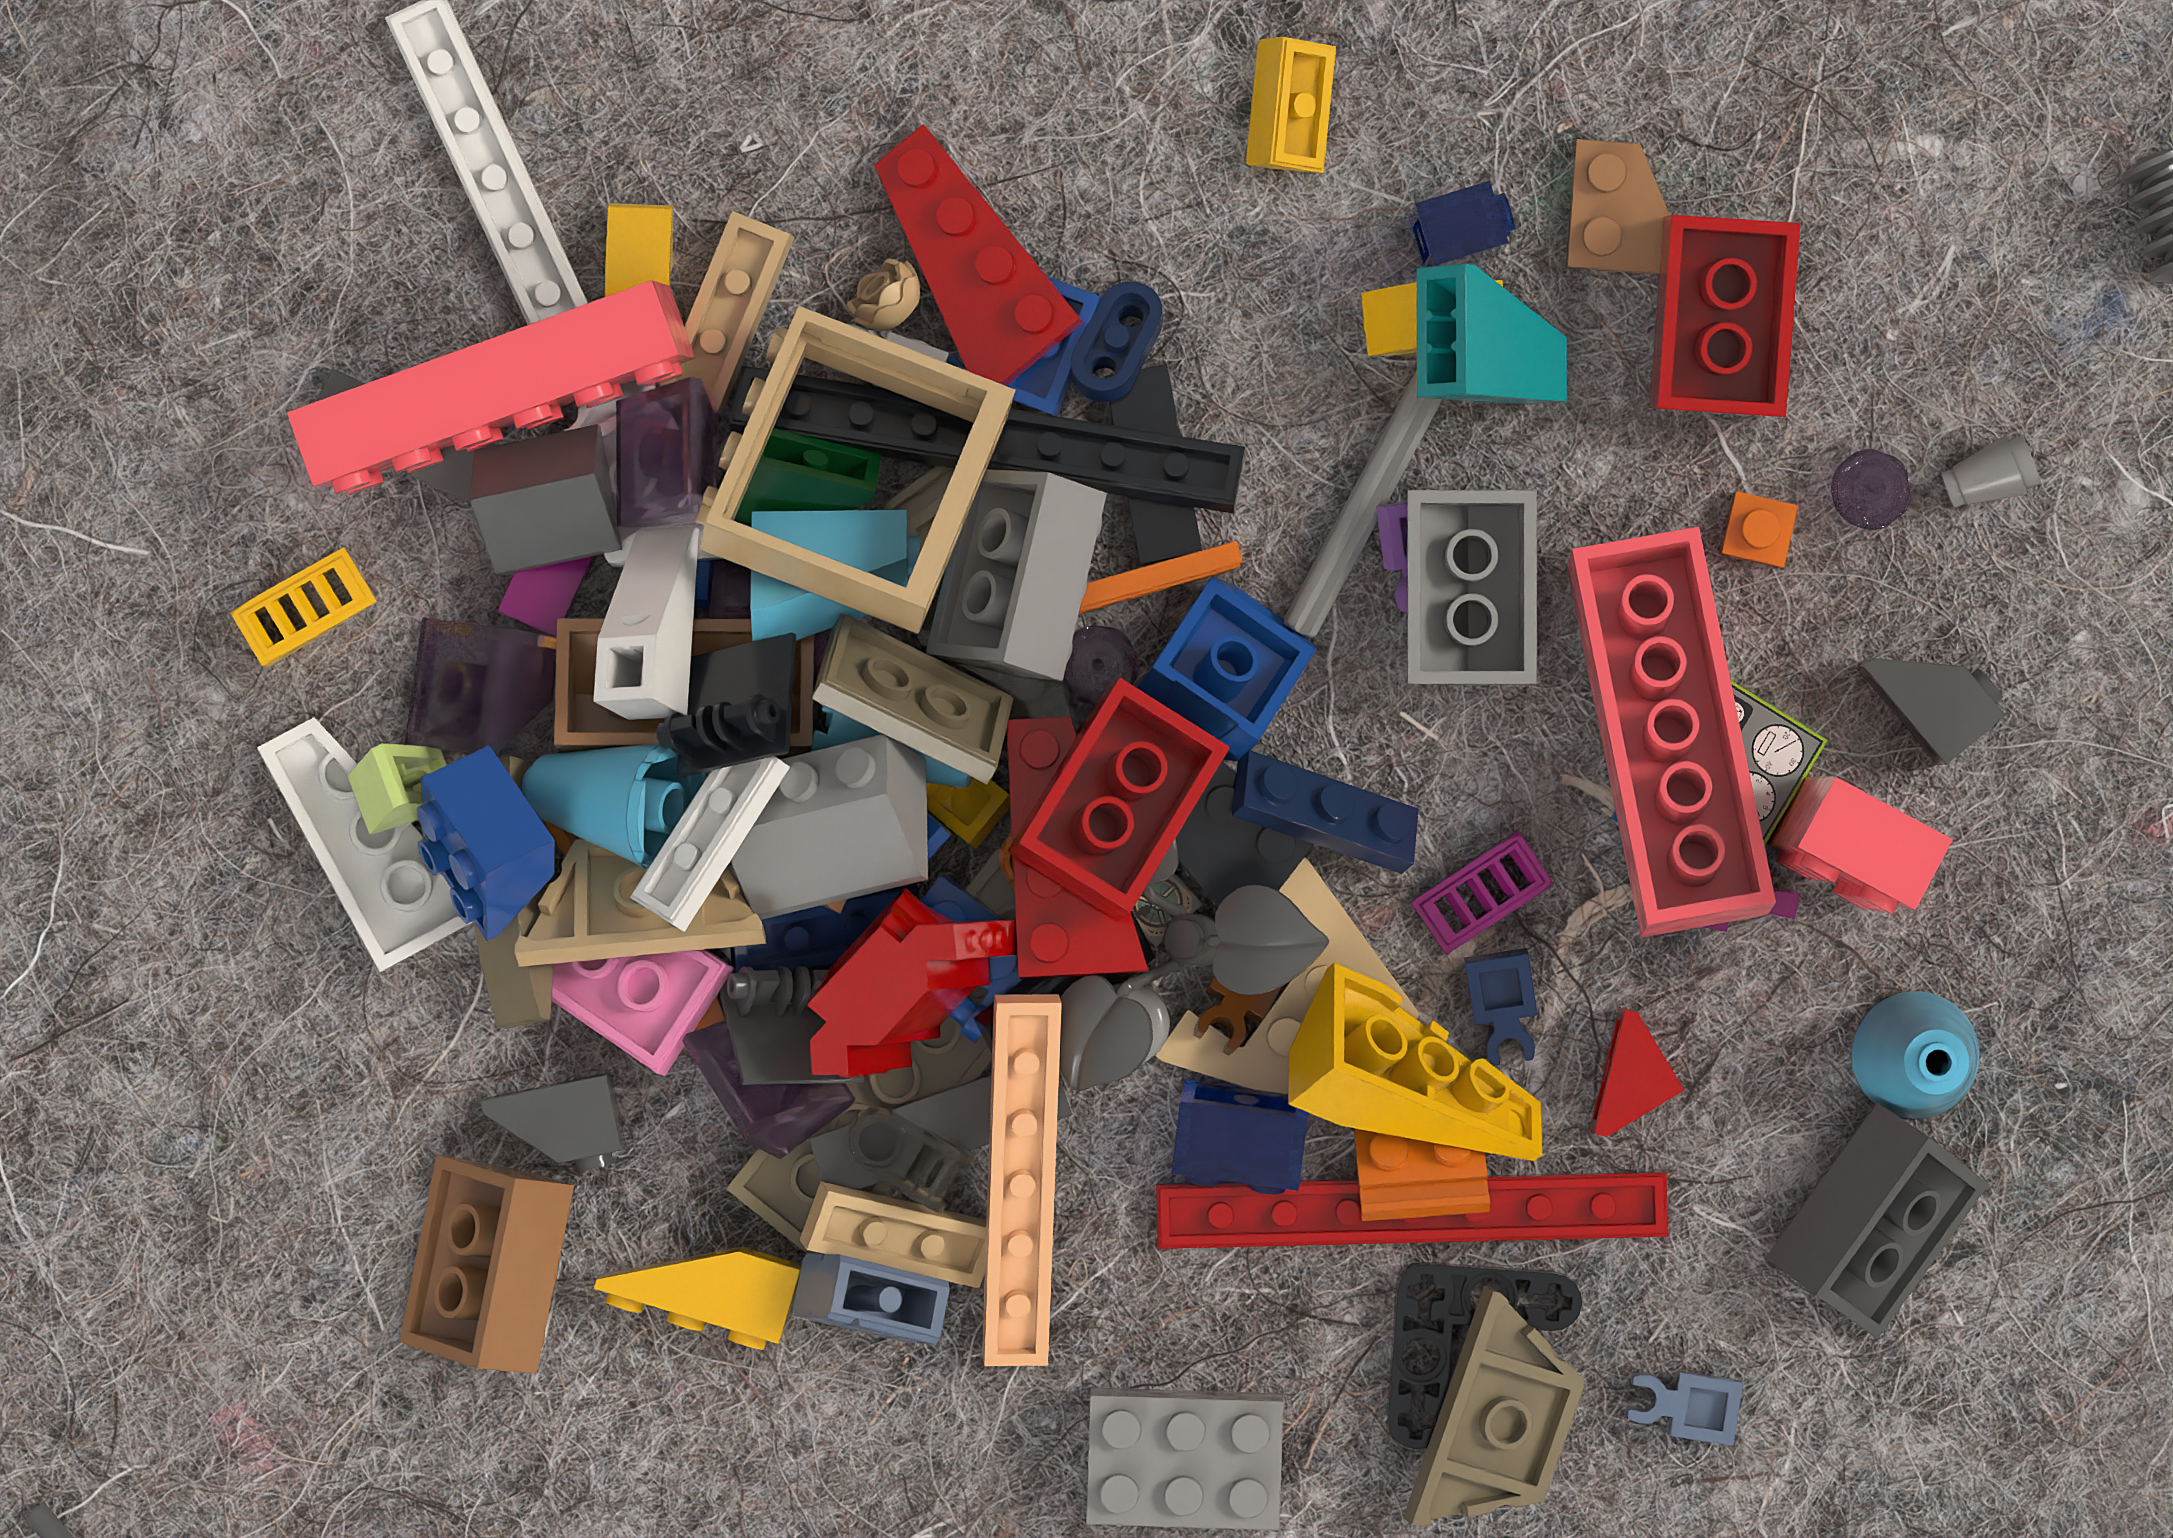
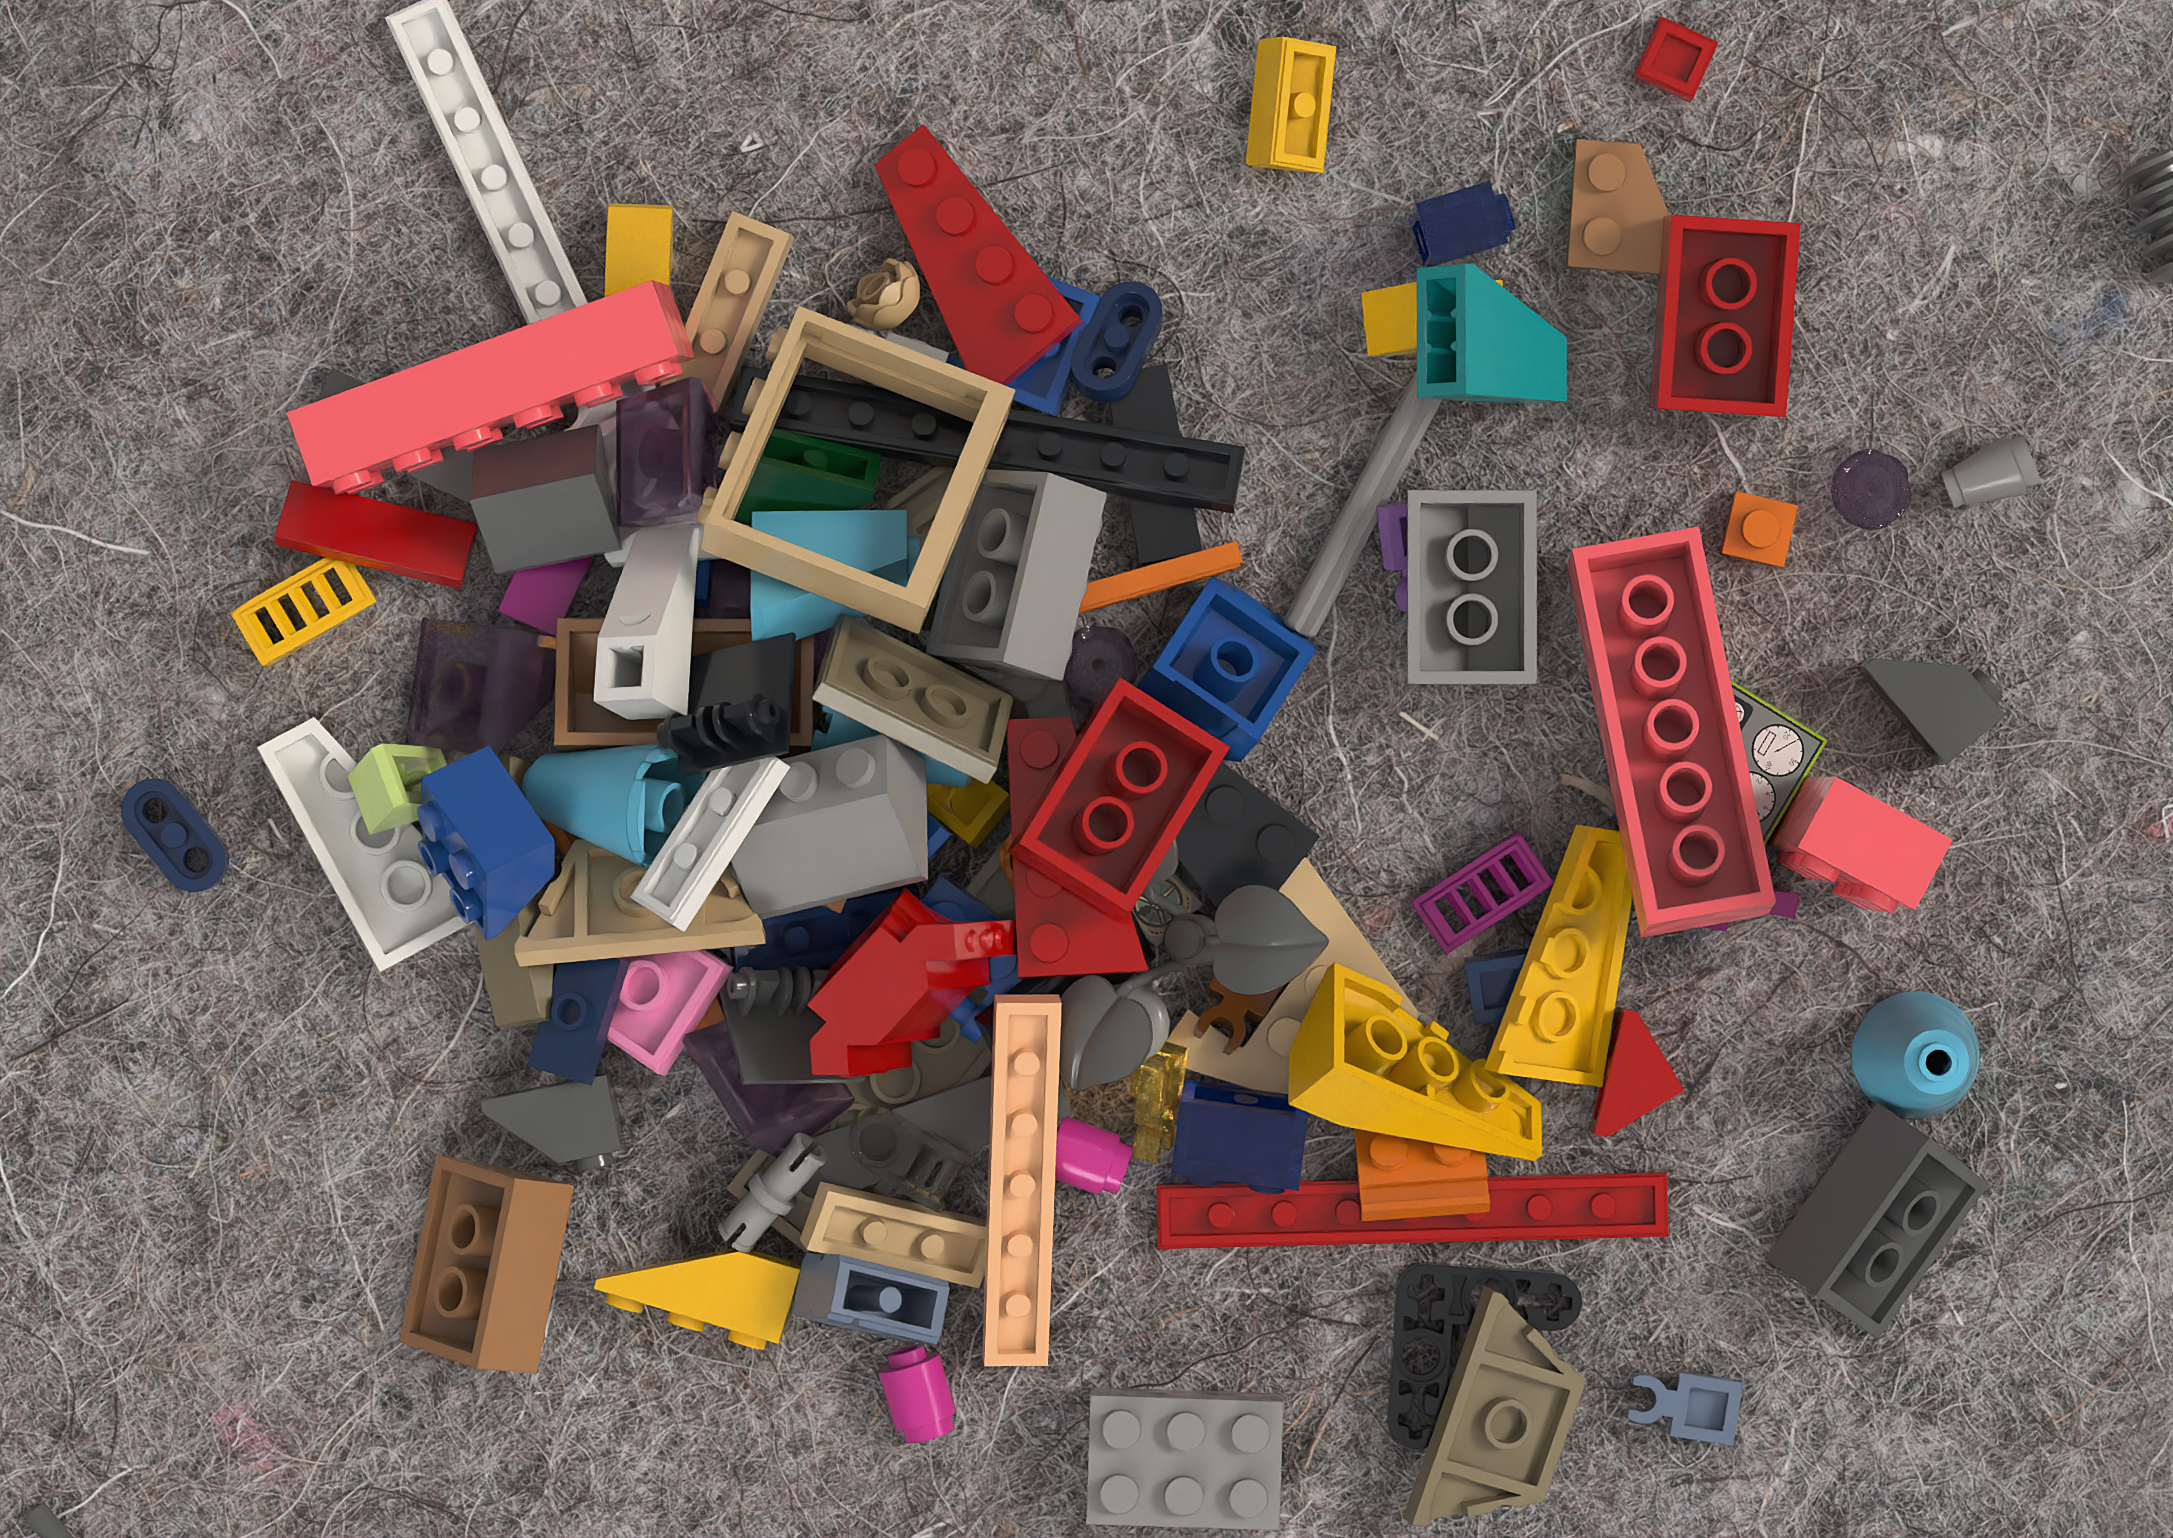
(175, 836): none -> dark blue plate
(376, 534): none -> red tile
(579, 1018): none -> dark blue plate
(772, 1192): none -> light grey pin
(917, 1393): none -> dark pink brick
(1090, 1157): none -> dark pink brick
(1158, 1094): none -> clear yellow plate
(1325, 812): dark blue plate -> none
(1571, 975): none -> yellow wing
(1675, 59): none -> red tile

